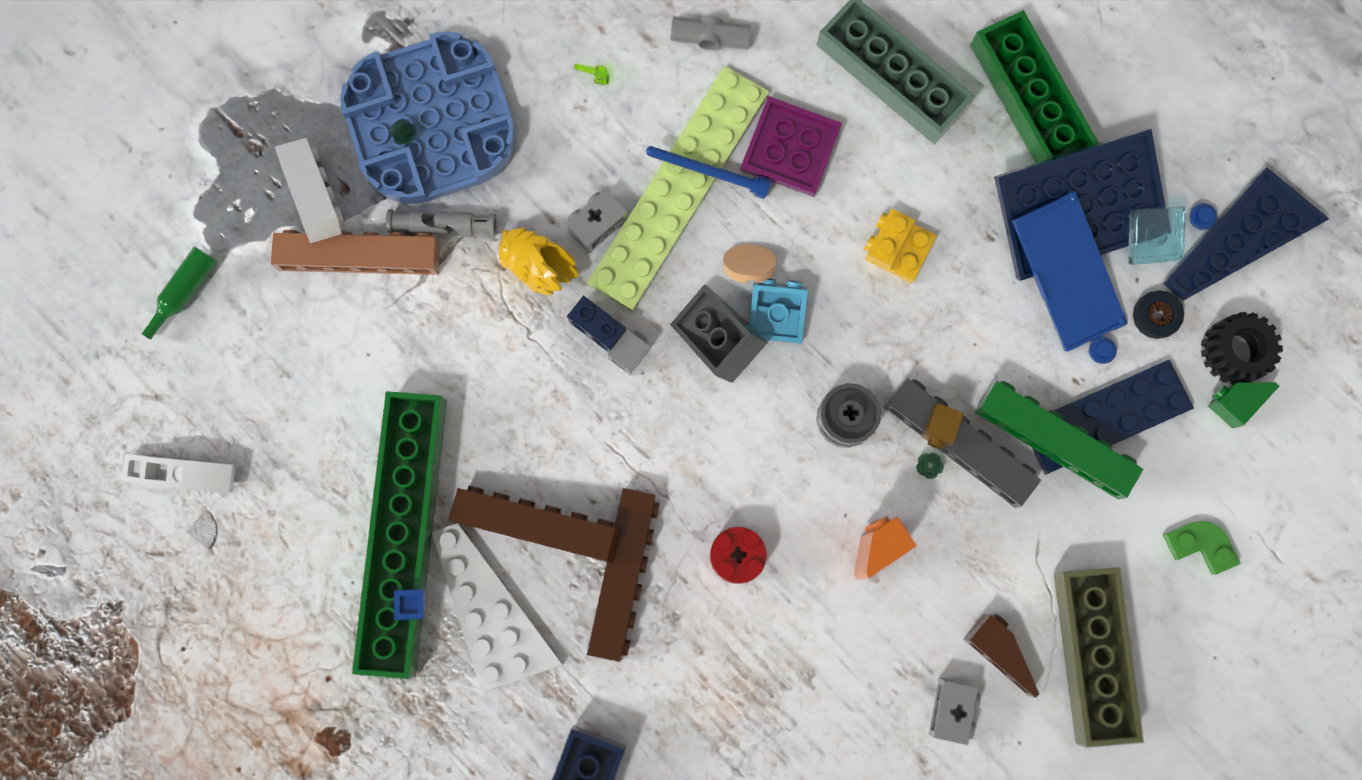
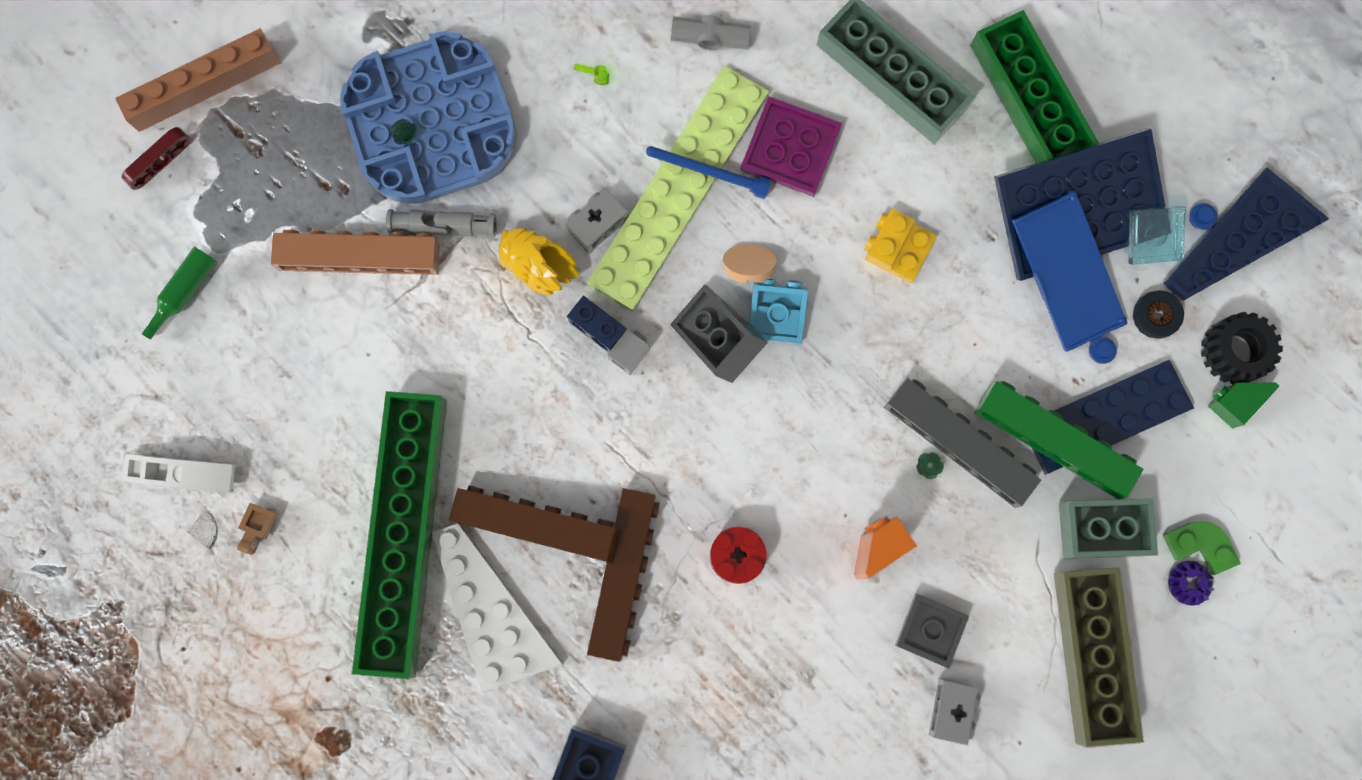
(156, 158): none -> dark red beam
(198, 80): none -> nougat brick
(256, 523): none -> medium nougat plate
(309, 191): white brick -> none
(409, 604): blue plate -> none
(854, 400): dark grey wheel -> none
(932, 630): none -> dark grey plate
(942, 426): pearl gold brick -> none
(1001, 649): reddish brown slope -> none
(1108, 528): none -> sand green brick
(1178, 583): none -> dark purple gear

